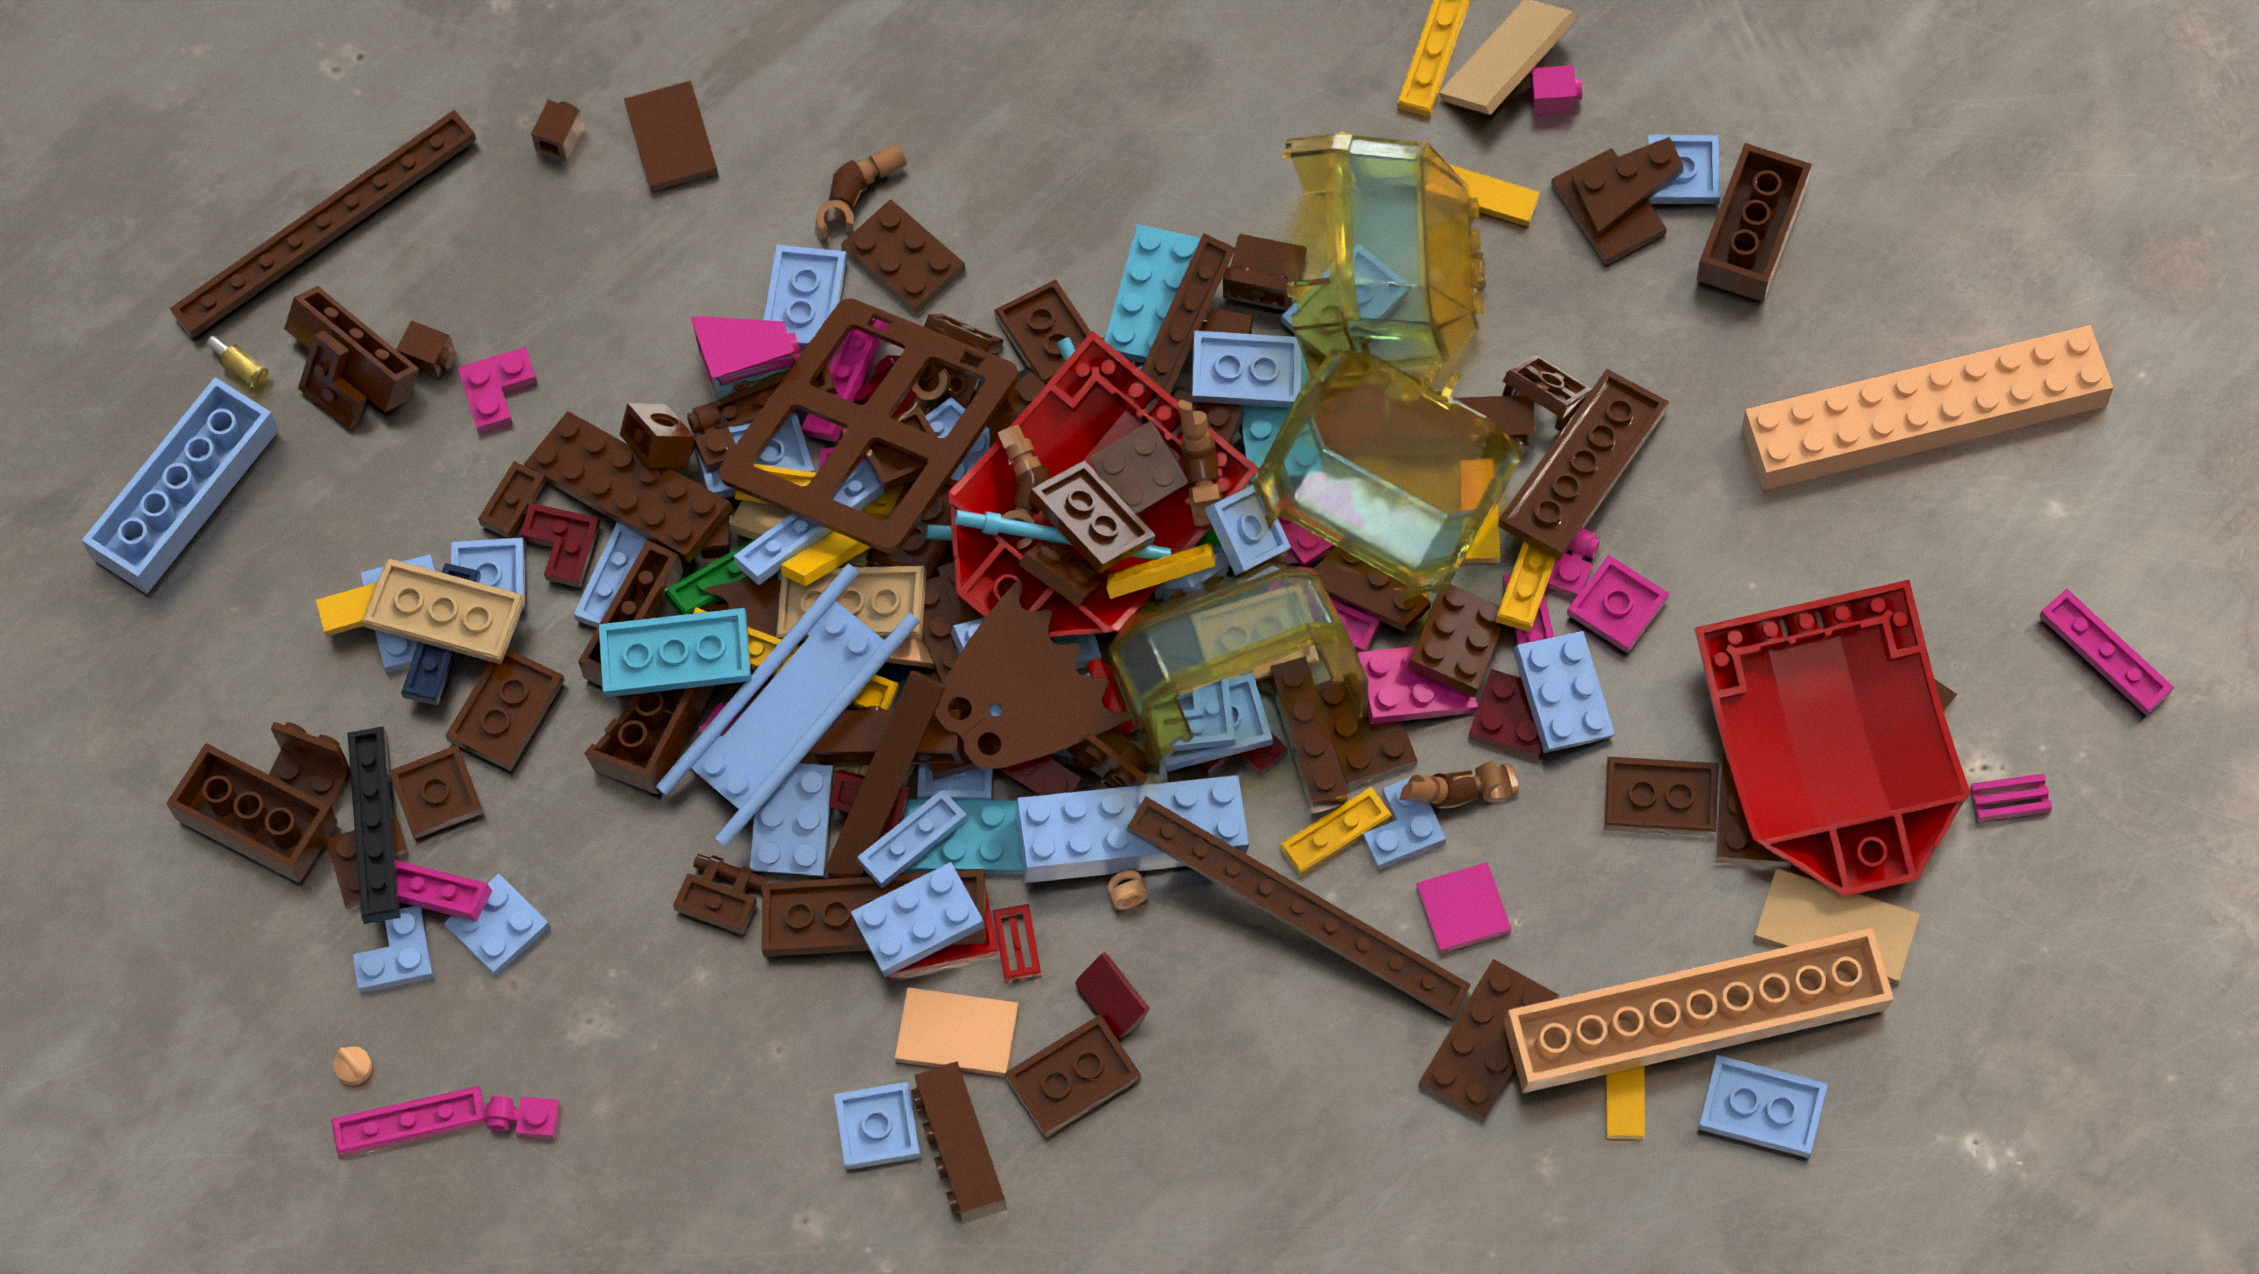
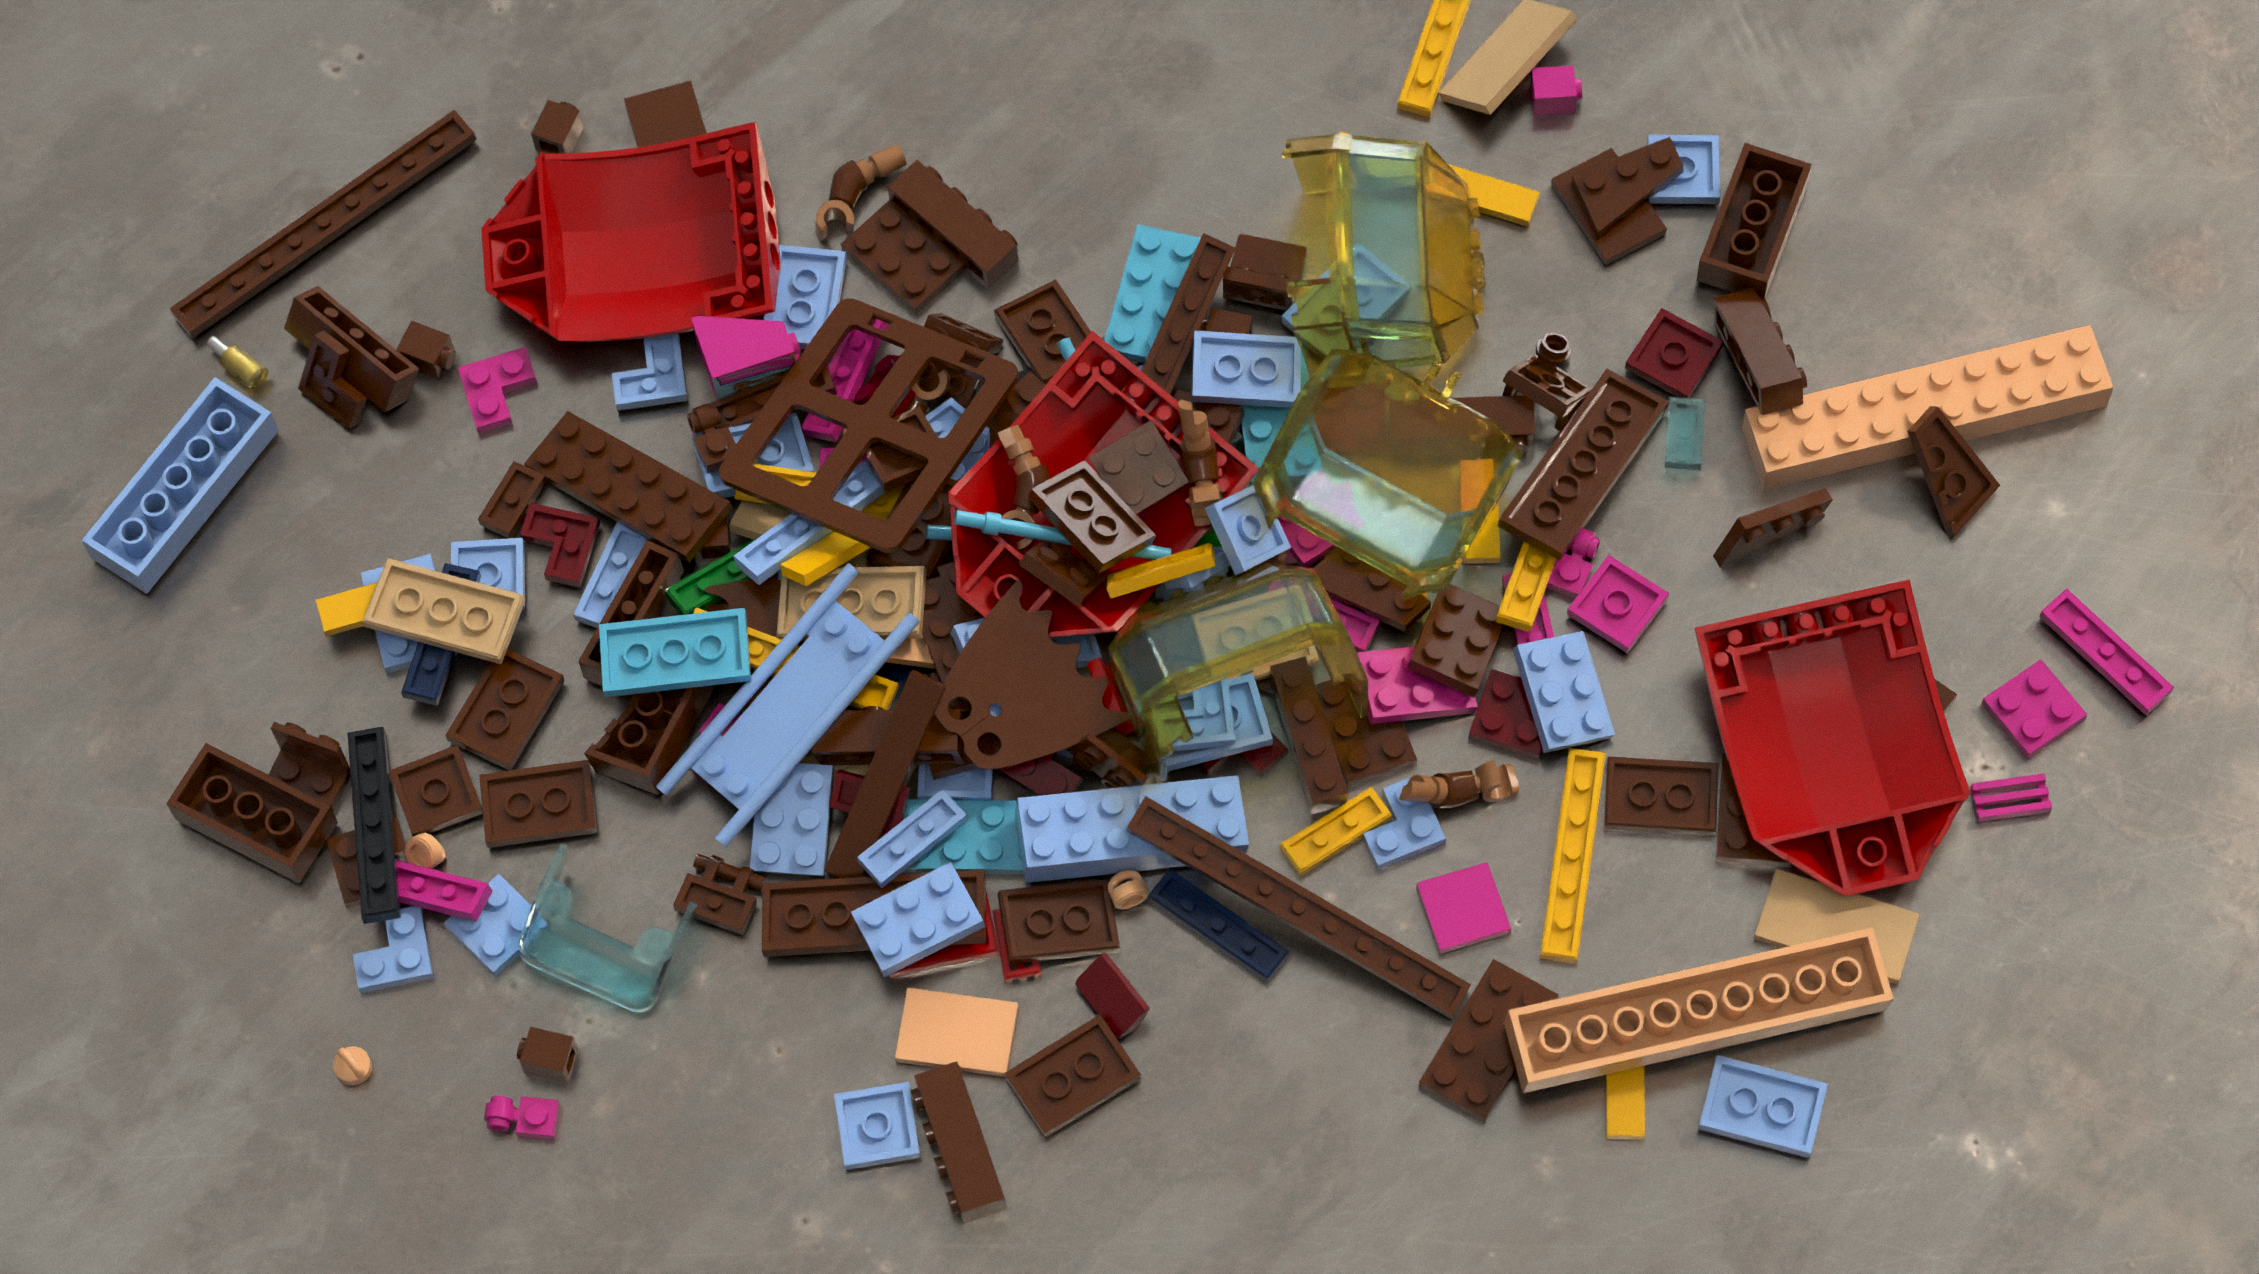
(408, 1121): dark pink tile -> none
(424, 851): none -> light nougat tile
(538, 803): none -> reddish brown plate
(547, 1054): none -> reddish brown brick
(592, 959): none -> clear light blue windscreen
(638, 238): none -> red windscreen
(657, 435): reddish brown brick -> none
(659, 382): none -> light blue plate
(955, 222): none -> reddish brown brick
(1058, 921): none -> reddish brown tile
(1218, 926): none -> dark blue tile
(1553, 348): none -> reddish brown plate
(1572, 856): none -> yellow tile
(1674, 354): none -> dark red plate
(1685, 433): none -> clear light blue plate
(1759, 350): none -> reddish brown brick
(1770, 524): none -> reddish brown wing
(1951, 469): none -> reddish brown wing
(2034, 709): none -> dark pink plate

